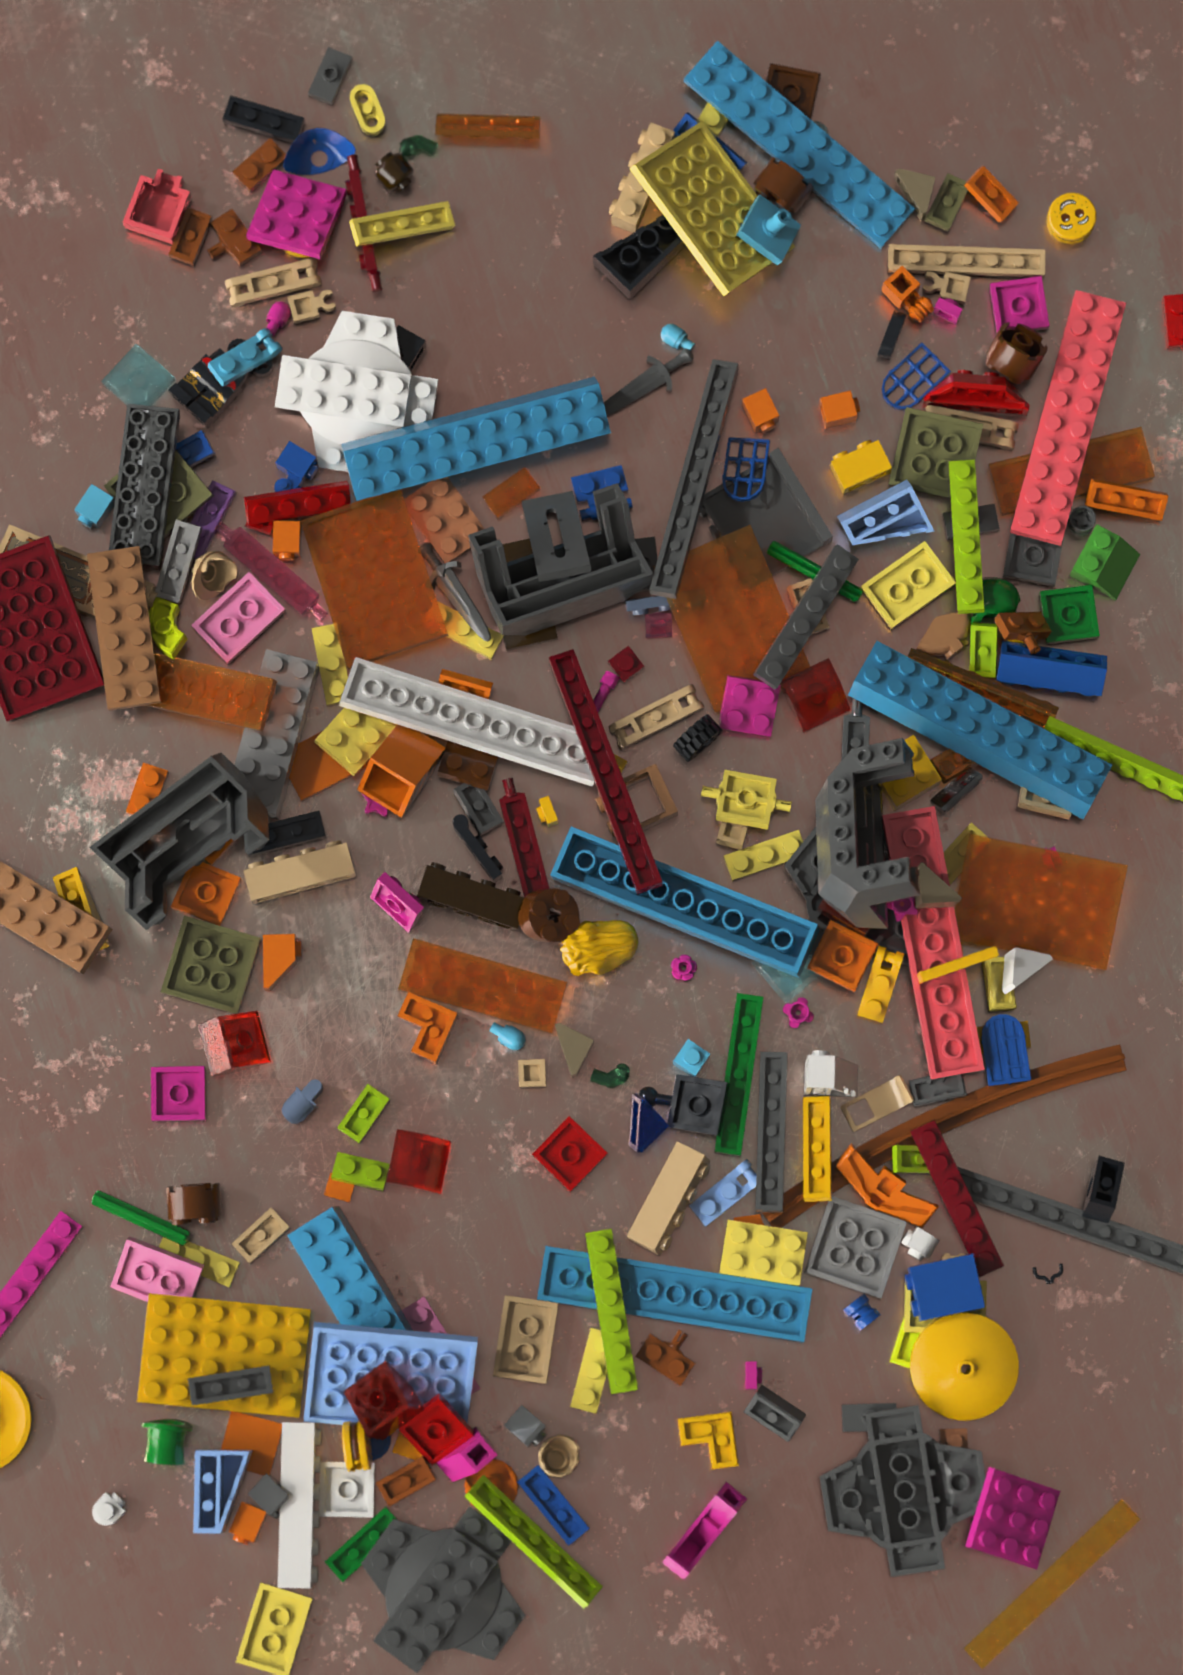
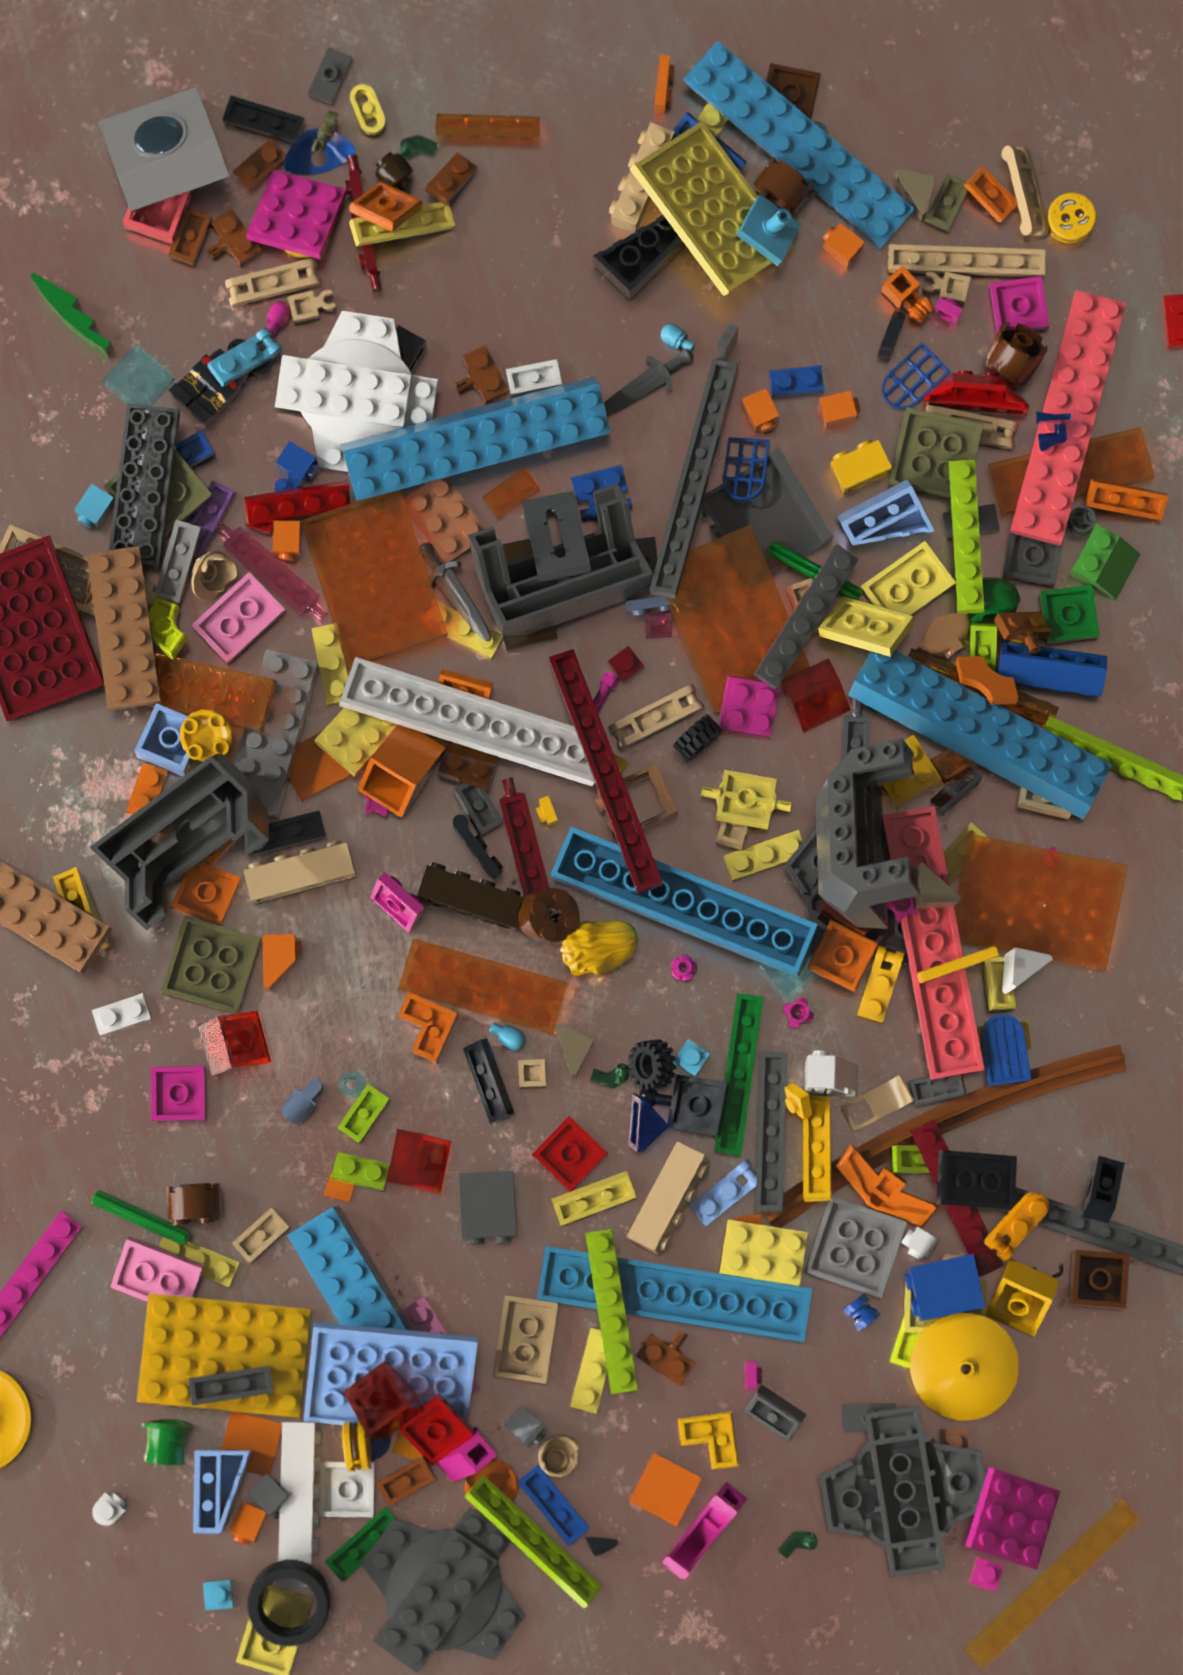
(66, 308): none -> green slope
(121, 1014): none -> white plate
(161, 741): none -> light blue slope
(163, 148): none -> light grey panel
(205, 734): none -> yellow dish
(219, 1595): none -> medium azure brick
(284, 1635): none -> black tyre
(324, 133): none -> olive piece
(351, 1075): none -> clear light blue plate
(386, 206): none -> orange tile
(451, 178): none -> dark orange plate
(482, 375): none -> dark orange plate
(487, 1206): none -> dark grey panel
(488, 1080): none -> black plate
(533, 377): none -> white plate
(593, 1198): none -> light yellow plate
(601, 1545): none -> black slope
(642, 1066): none -> black tyre
(663, 94): none -> orange plate
(665, 1489): none -> orange tile
(727, 342): none -> flat silver tile
(796, 381): none -> blue plate
(798, 1101): none -> yellow plate
(798, 1540): none -> clear green arm
(842, 244): none -> orange brick
(866, 626): none -> light yellow plate
(976, 673): none -> orange tile
(976, 1180): none -> black tile
(987, 1574): none -> dark pink plate
(1018, 1224): none -> light orange plate
(1022, 1297): none -> yellow slope
(1026, 190): none -> tan plate
(1047, 440): none -> clear blue piece
(1099, 1279): none -> reddish brown brick

